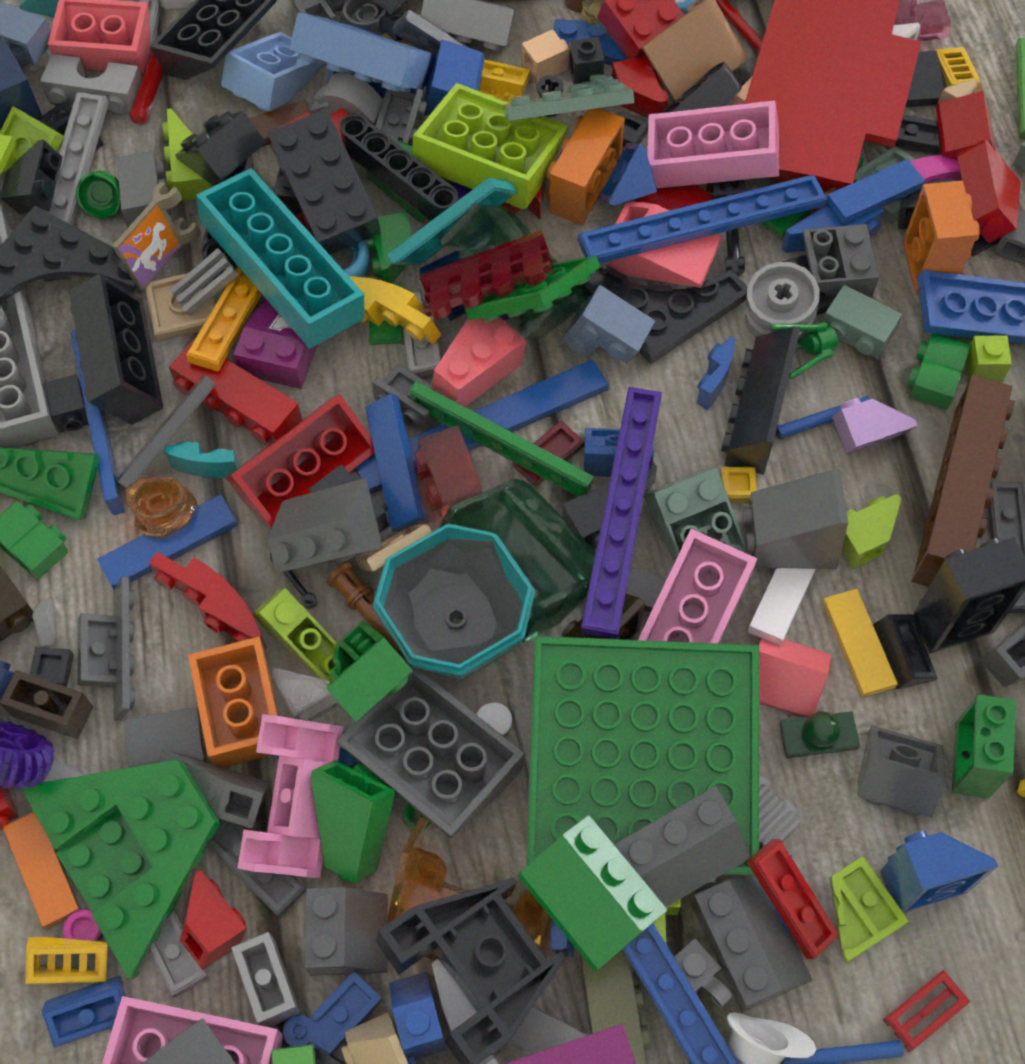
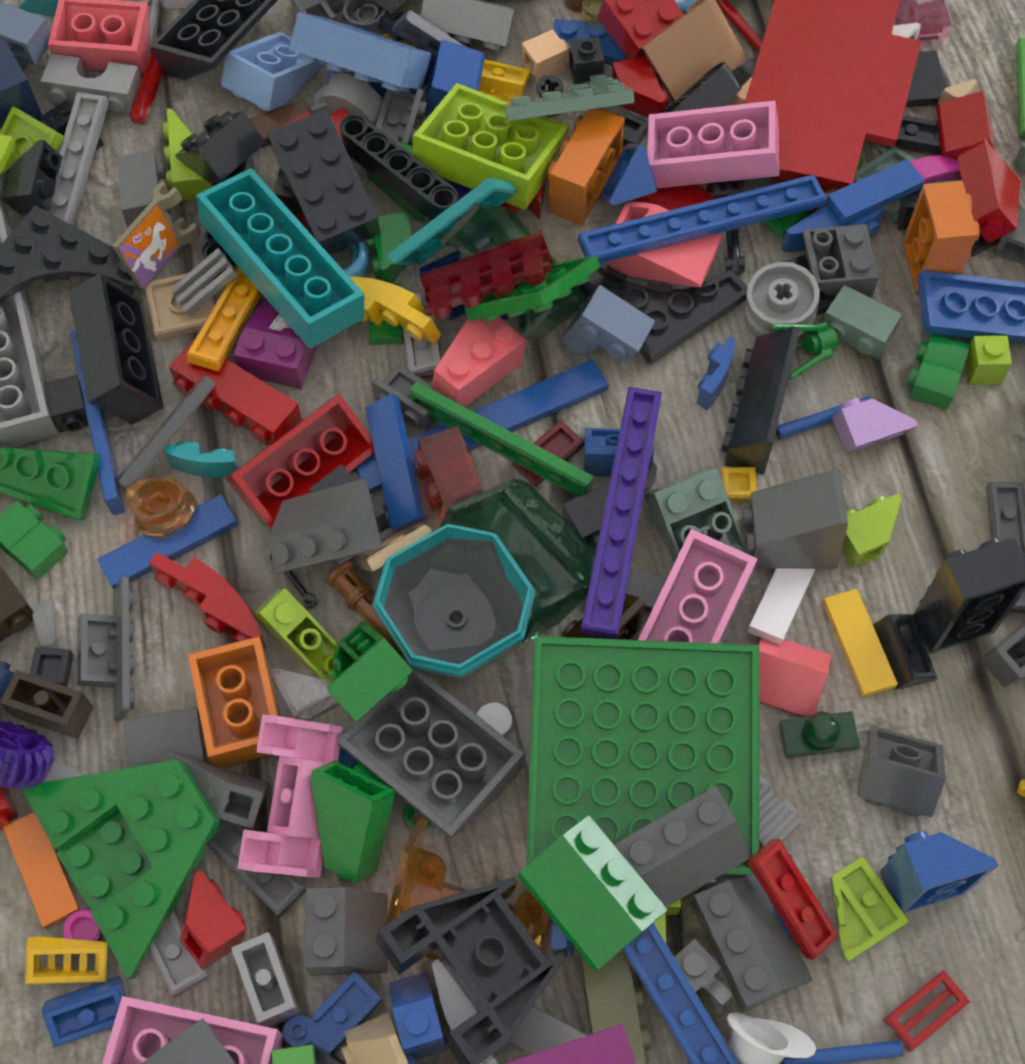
(99, 194): green hair -> none
(947, 57): yellow slope -> none
(965, 475): reddish brown brick -> none
(988, 737): green window -> none

